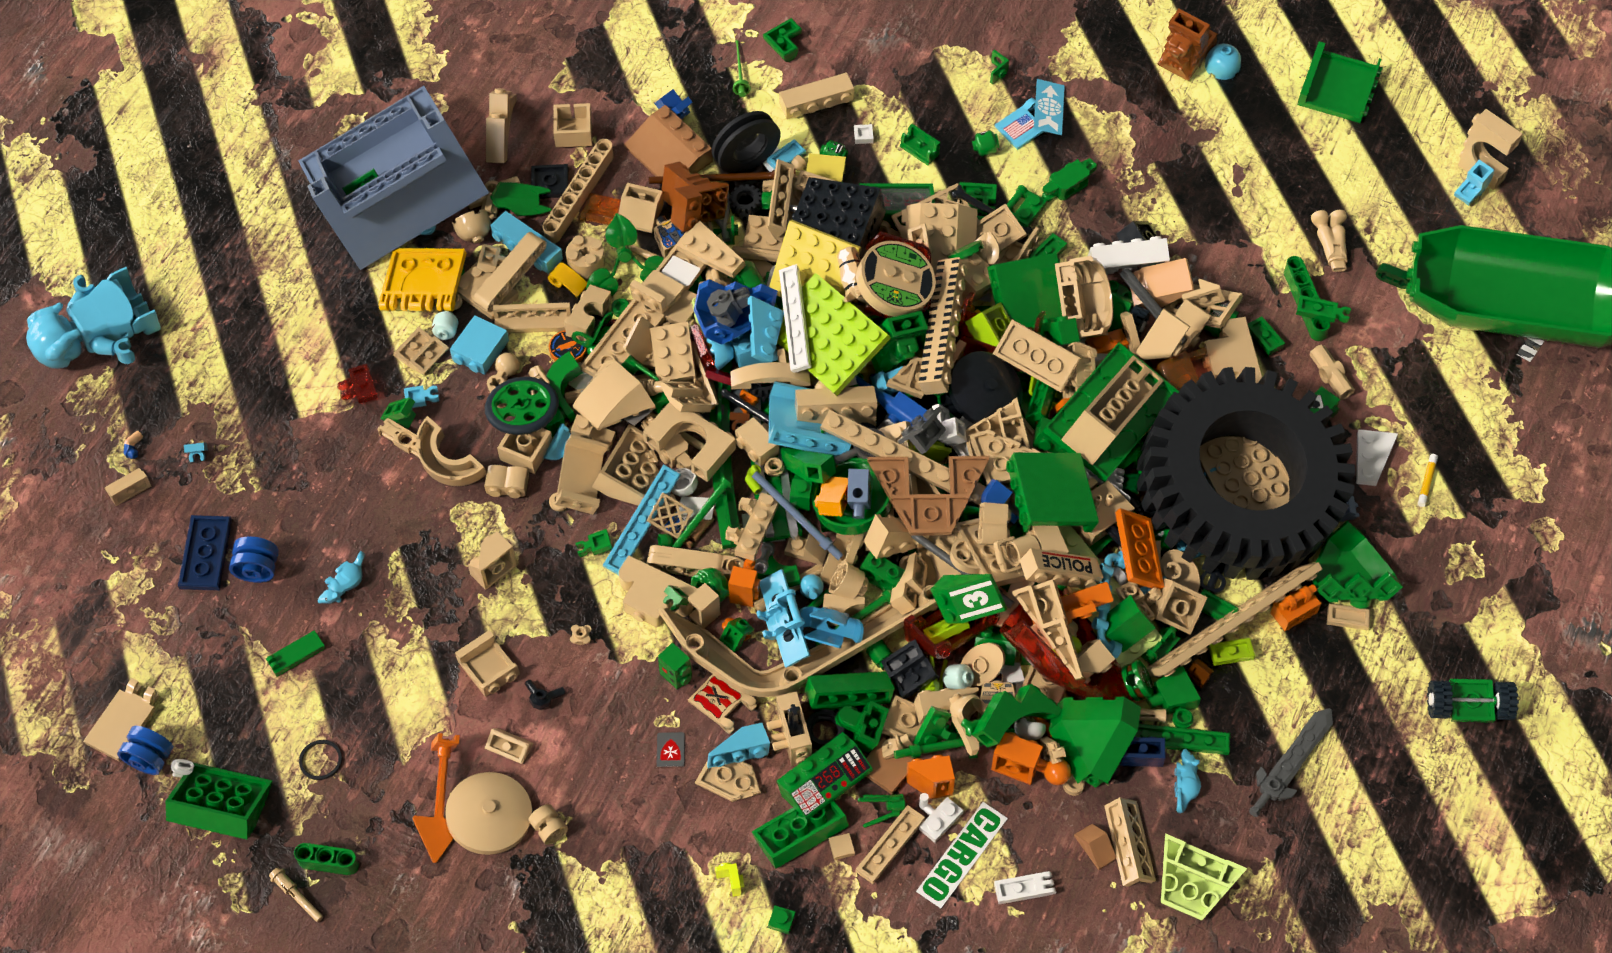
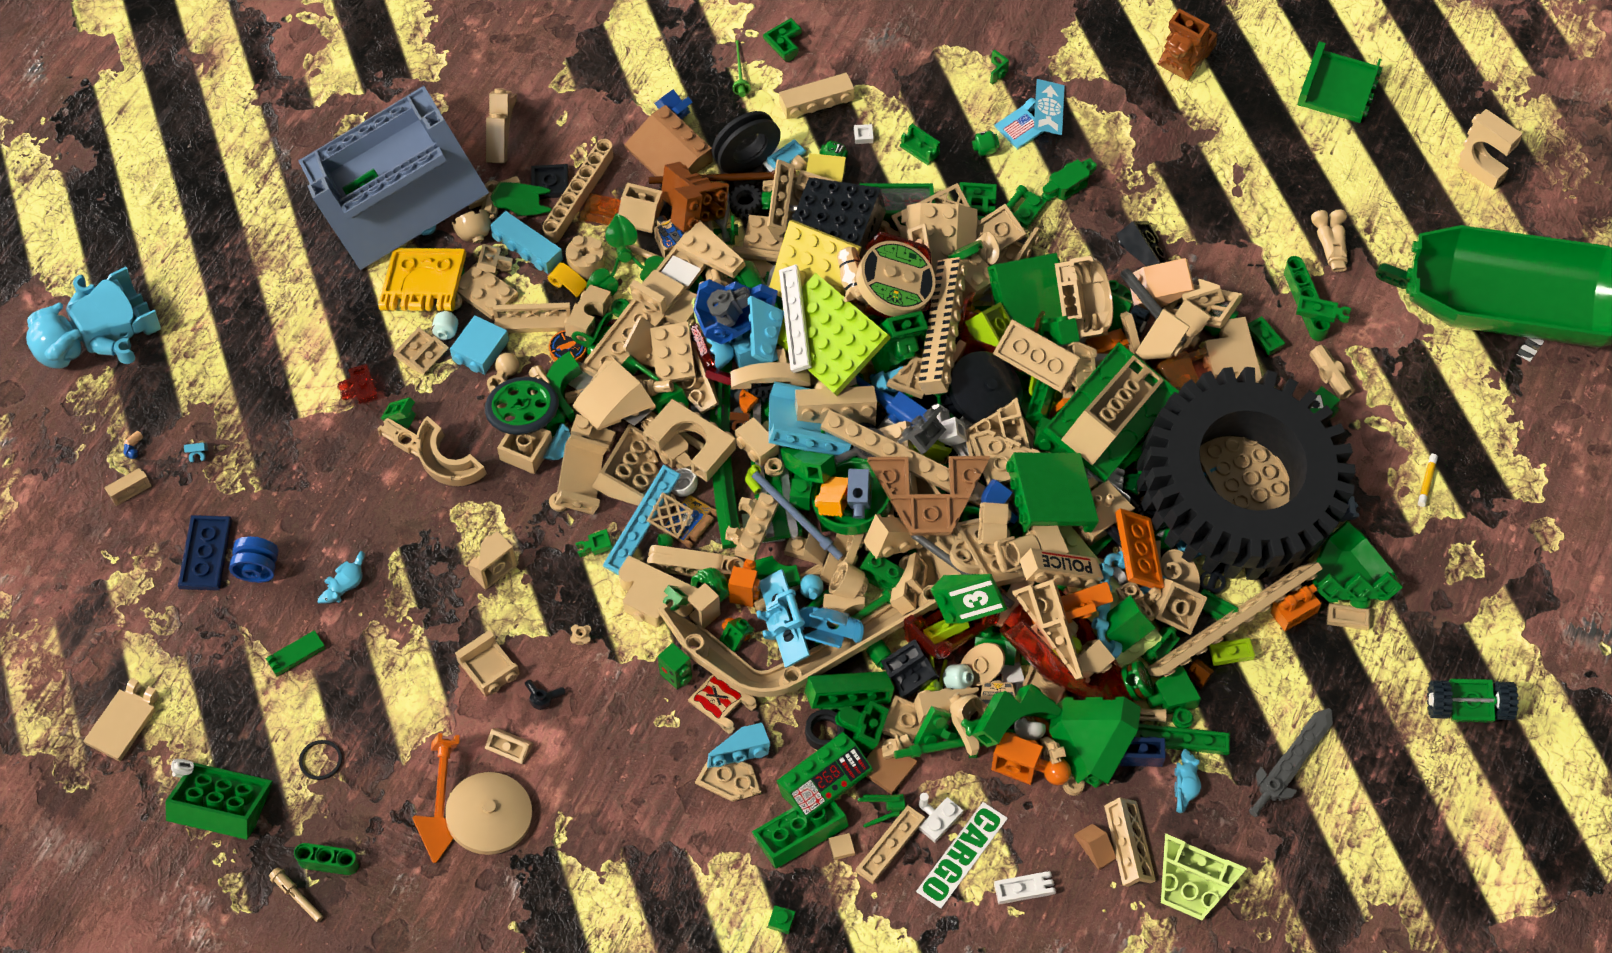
(145, 750): blue wheel -> none
(420, 395): medium azure plate -> none
(506, 481): tan brick -> none
(509, 271): tan beam -> none
(548, 824): tan wheel -> none
(572, 131): tan piece -> none
(670, 749): dark grey sticker -> none
(685, 396): tan slope -> none
(695, 504): white sticker -> none
(703, 512): green bar -> none
(730, 870): neon yellow bracket -> none
(745, 405): black piece -> none
(762, 563): flat silver bar -> none
(793, 727): tan piece -> none
(932, 776): orange slope -> none
(959, 193): black piece -> none
(1051, 245): green plate -> none
(1131, 254): white wedge -> none
(1223, 61): medium azure cylinder -> none
(1372, 454): white wing -> none
(1476, 182): medium azure brick -> none

